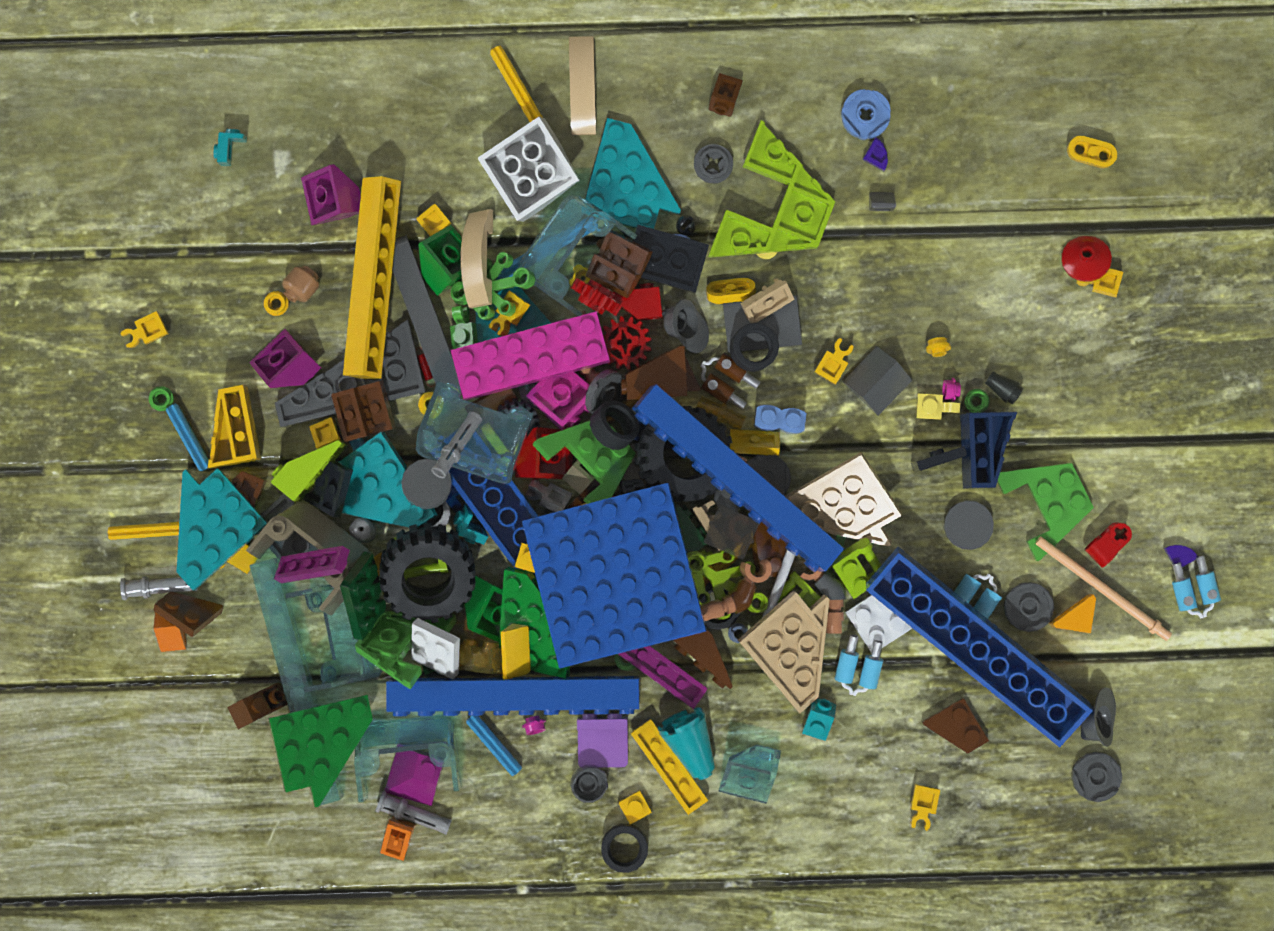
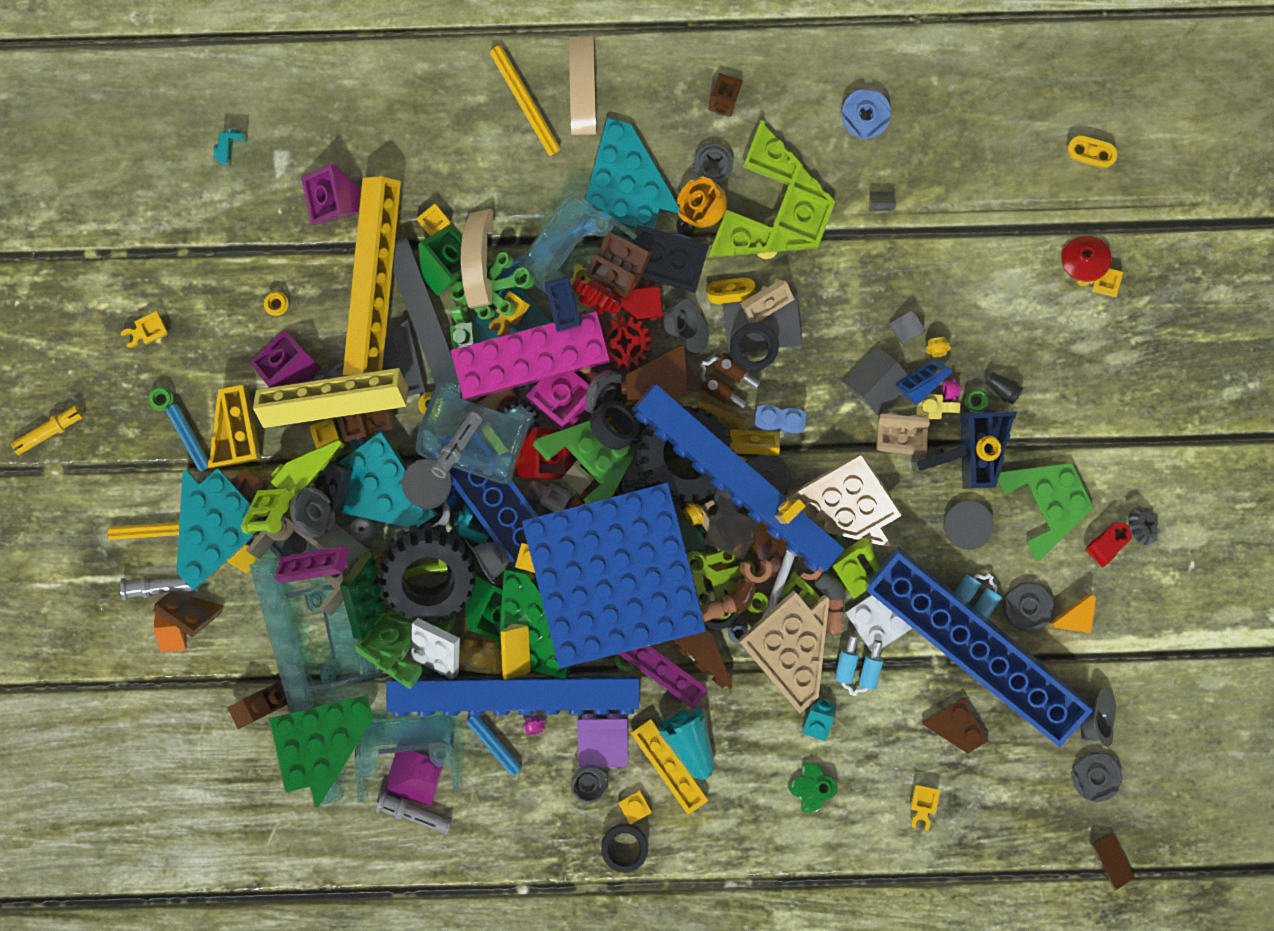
(55, 425): none -> yellow pin
(266, 504): none -> lime plate
(300, 284): medium nougat head -> none
(312, 512): none -> dark grey tile
(331, 398): none -> light yellow brick
(397, 838): orange slope -> none
(425, 367): red piece -> none
(491, 558): none -> dark grey piece
(529, 169): white slope -> none
(562, 304): none -> dark blue plate
(693, 513): none -> yellow plate
(702, 202): none -> light orange cylinder
(751, 773): clear light blue slope -> none
(789, 510): none -> yellow plate
(809, 787): none -> green plate
(833, 365): yellow plate -> none
(877, 155): dark purple tile -> none
(902, 434): none -> tan bracket
(907, 327): none -> flat silver slope
(919, 385): none -> blue slope
(995, 448): none -> yellow plate
(1112, 861): none -> reddish brown slope
(1143, 534): none -> dark grey gear
(1153, 625): light nougat bar -> none
(1181, 554): dark purple tile -> none
(1207, 587): medium azure piece -> none

